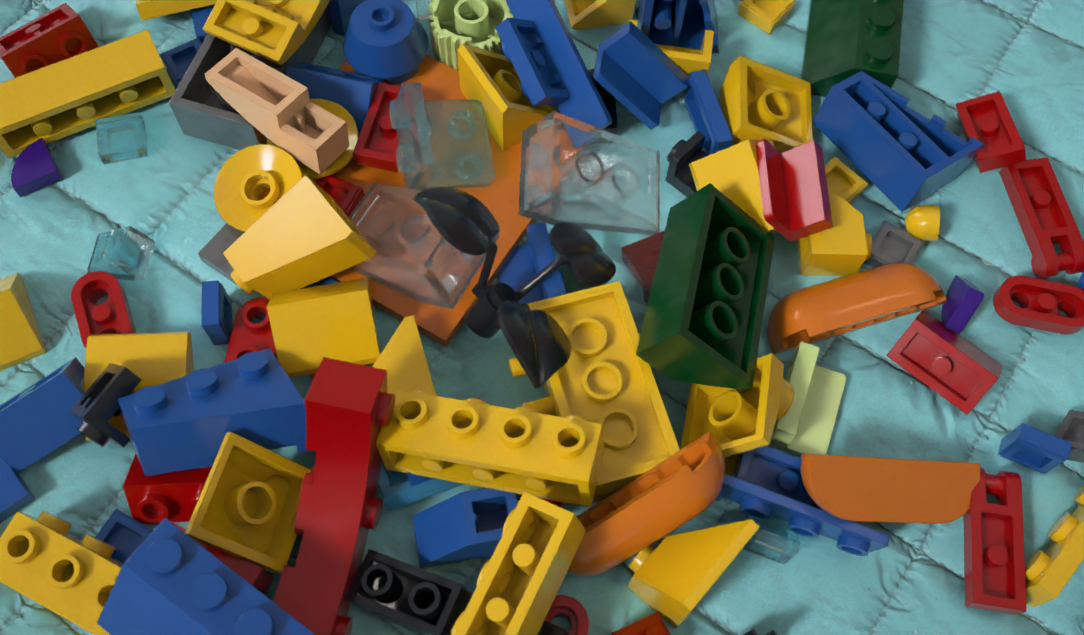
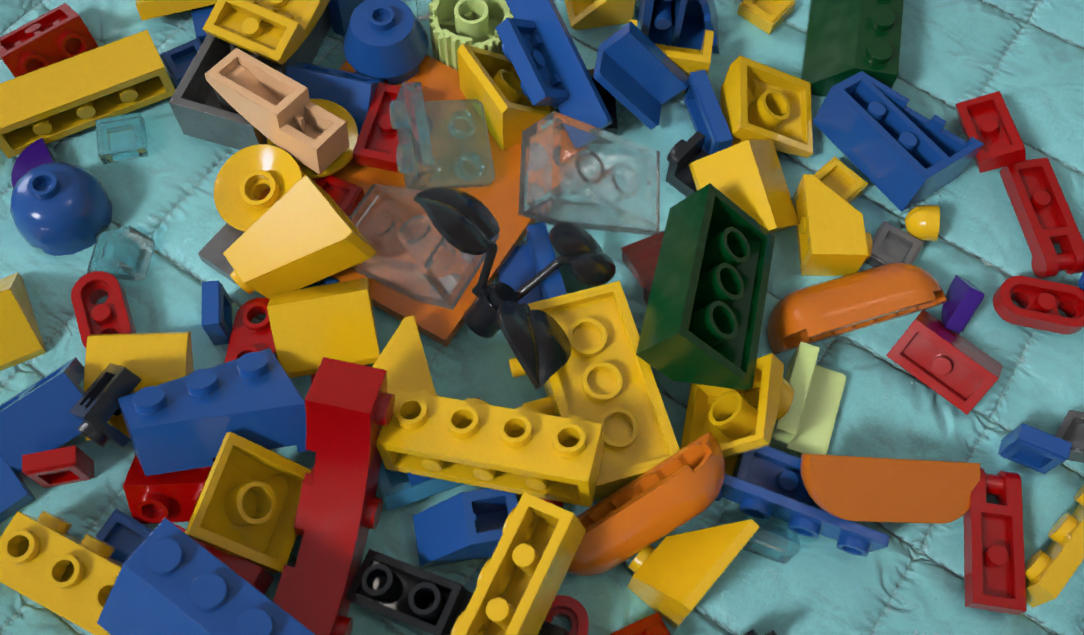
(58, 466): none -> red tile
(60, 208): none -> blue cylinder
(794, 189): red panel -> none

